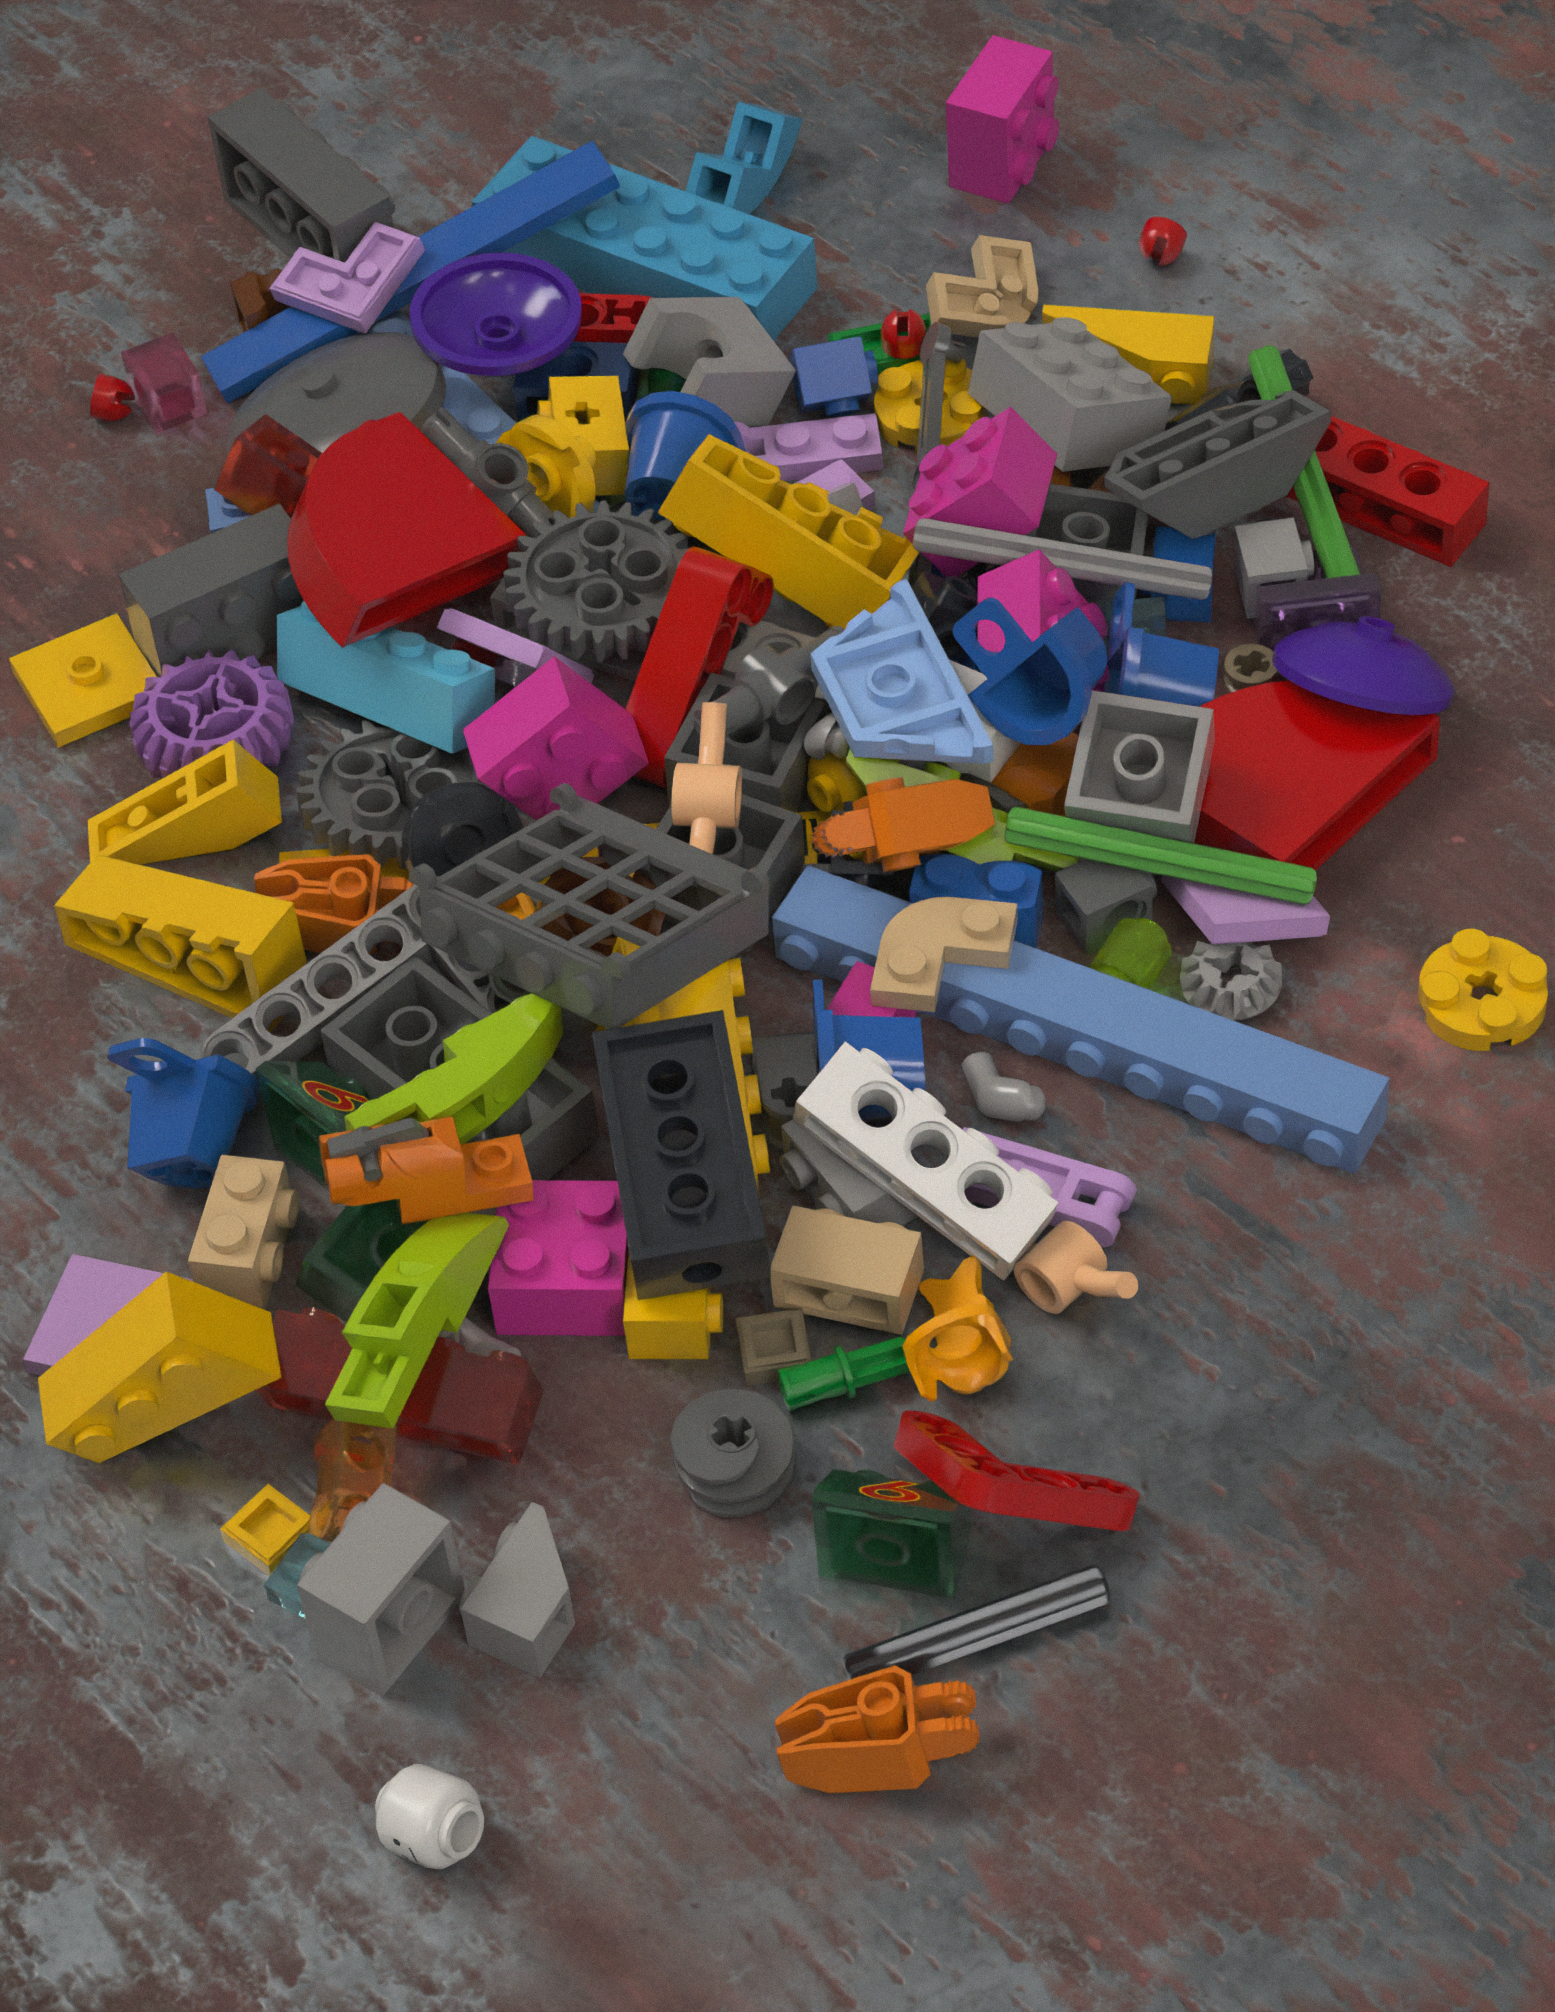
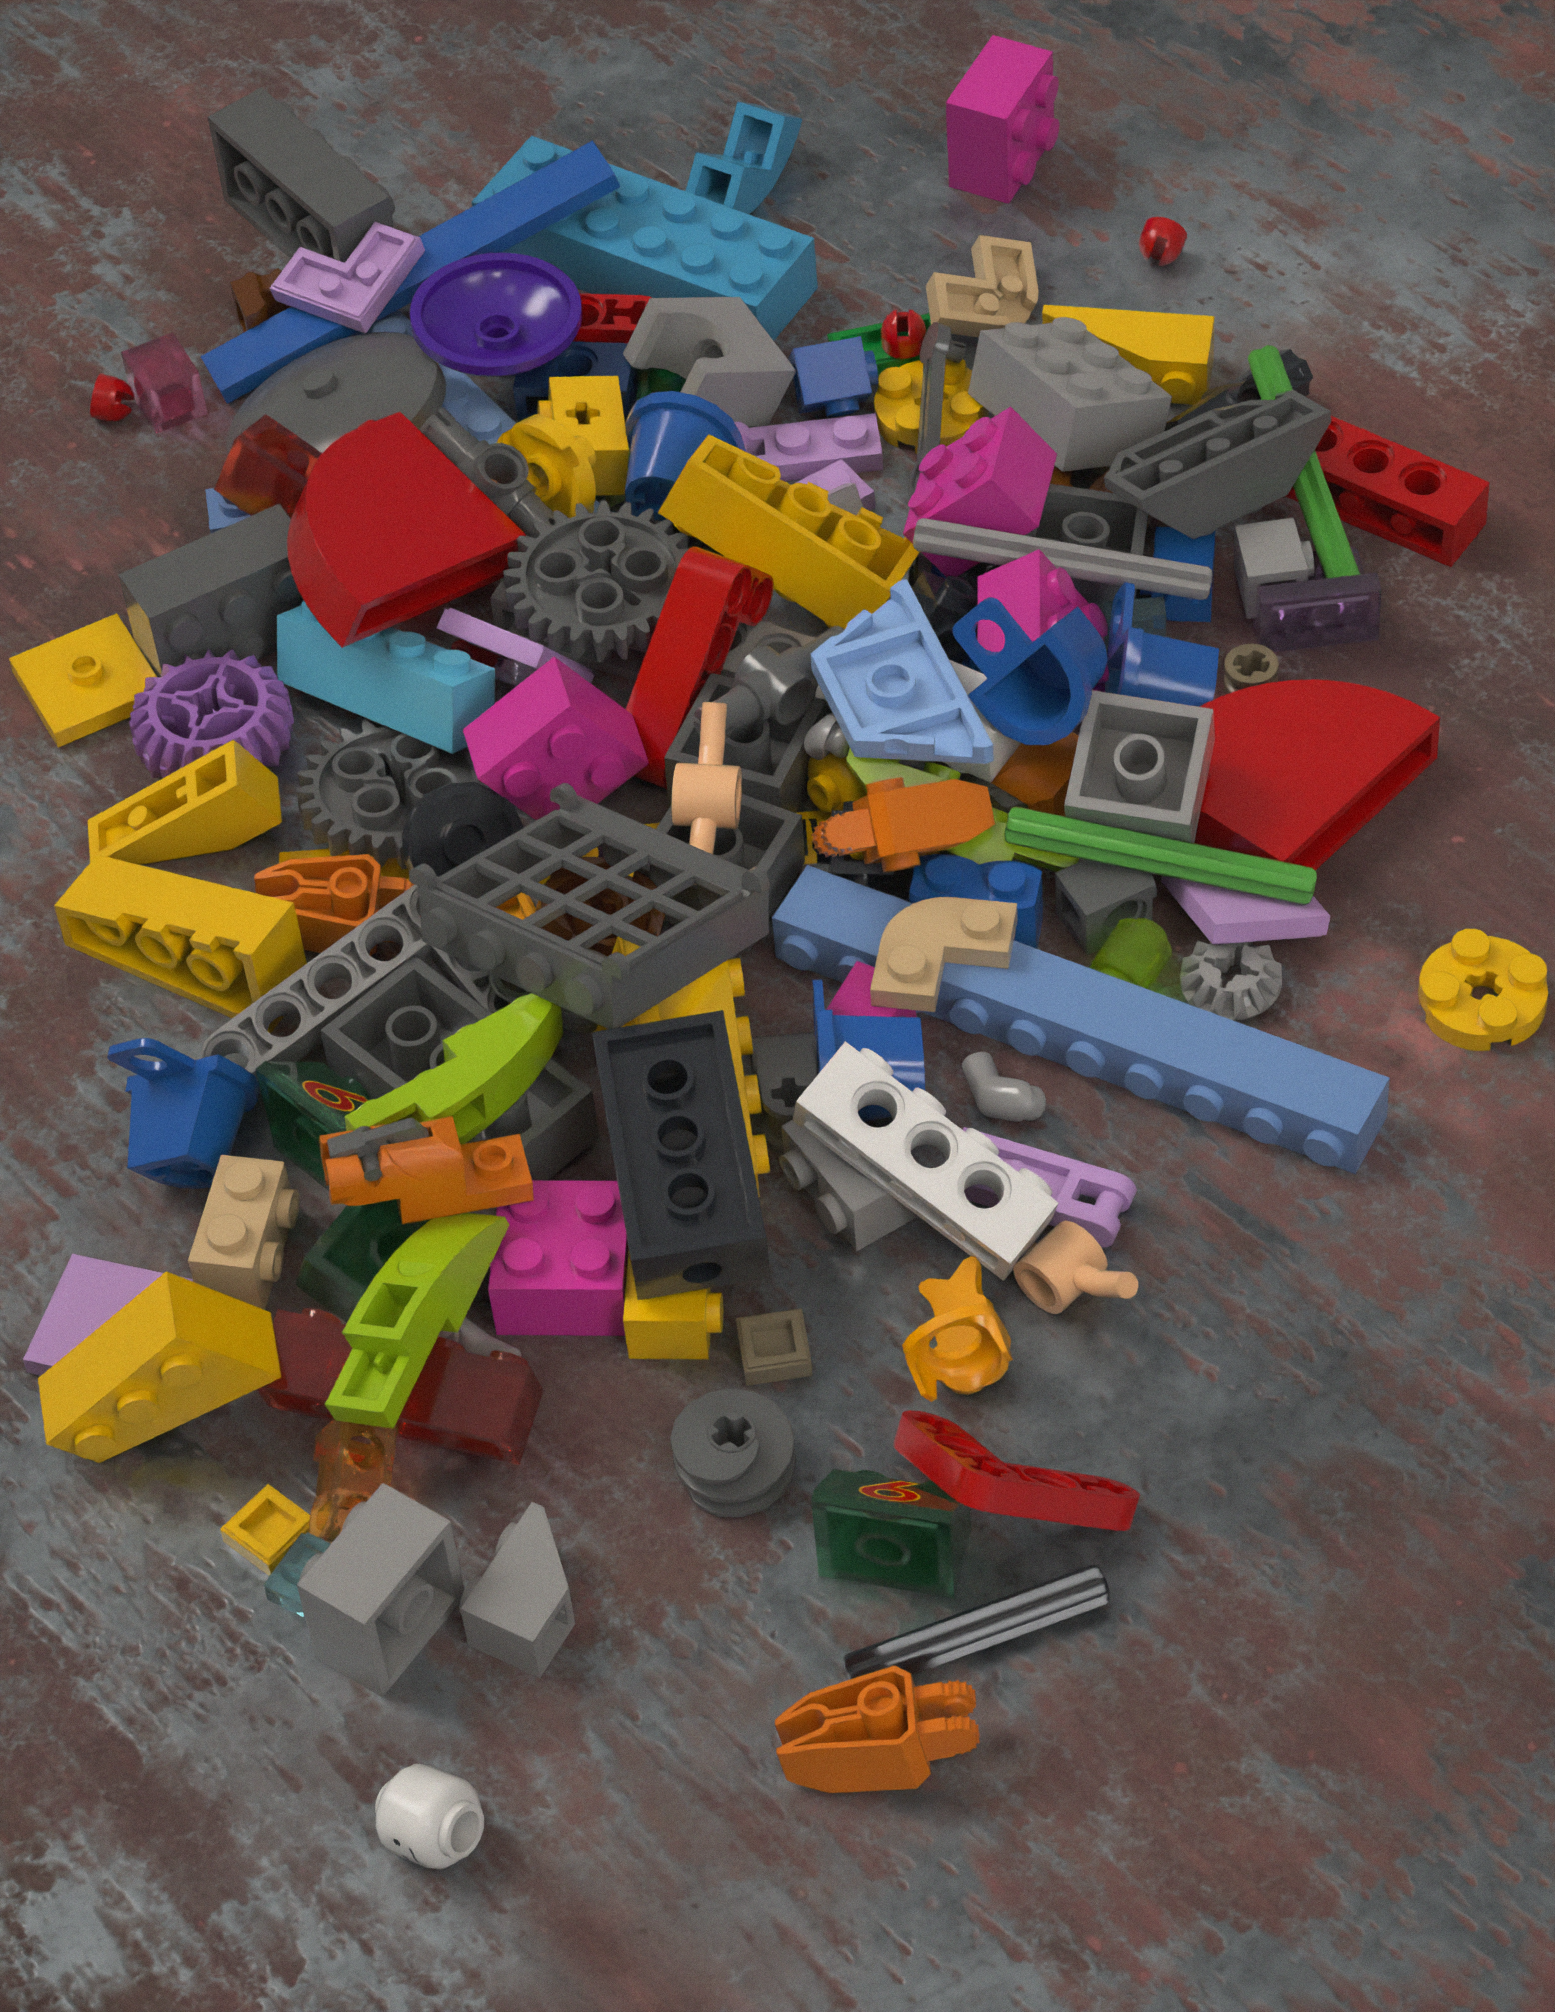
(841, 1373): green axle -> none
(847, 1269): tan brick -> none
(1365, 667): dark purple dish -> none

